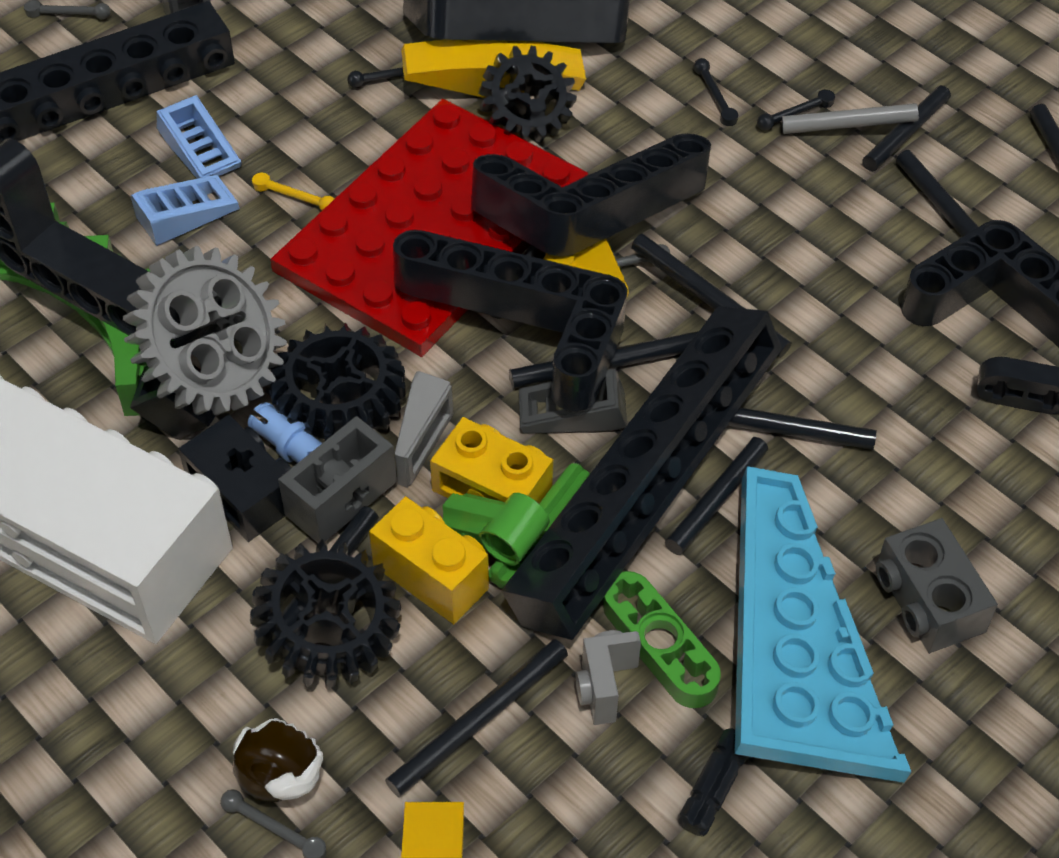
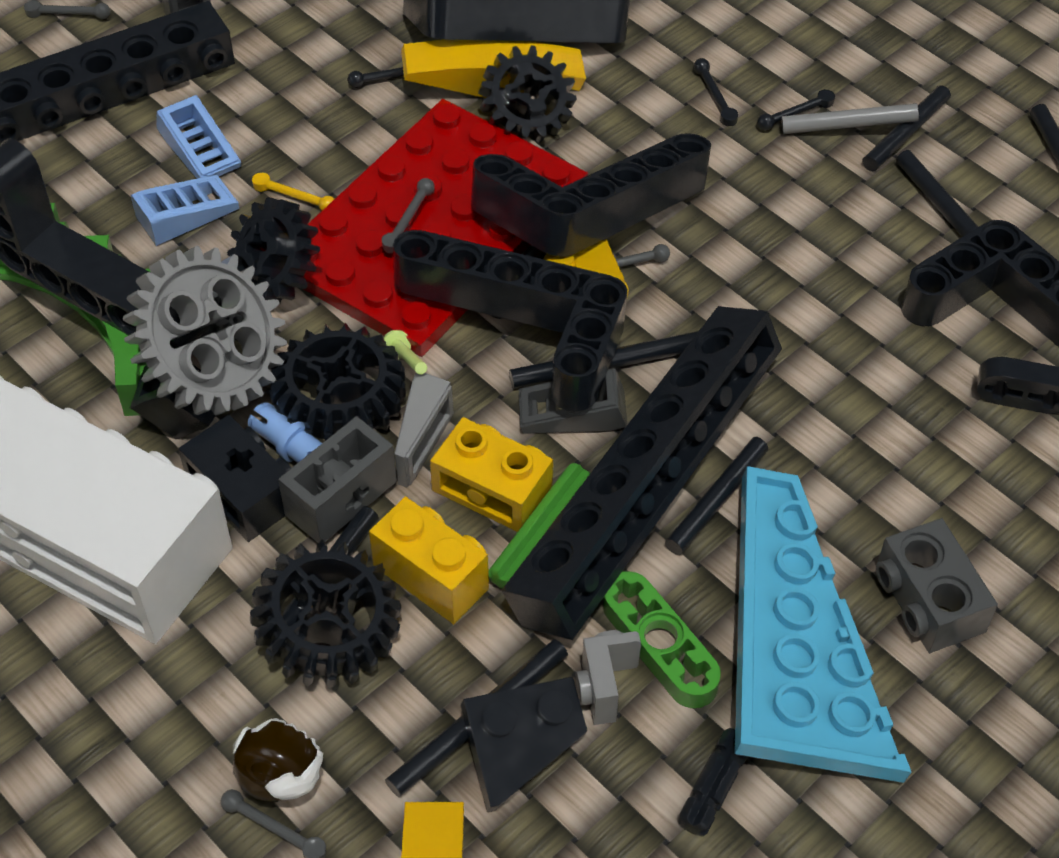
(277, 246): none -> black gear
(402, 346): none -> yellowish green pin
(425, 188): none -> dark grey hinge
(501, 527): bright green piece -> none
(520, 734): none -> black wing
(690, 279): black bar -> none
(804, 428): black bar -> none

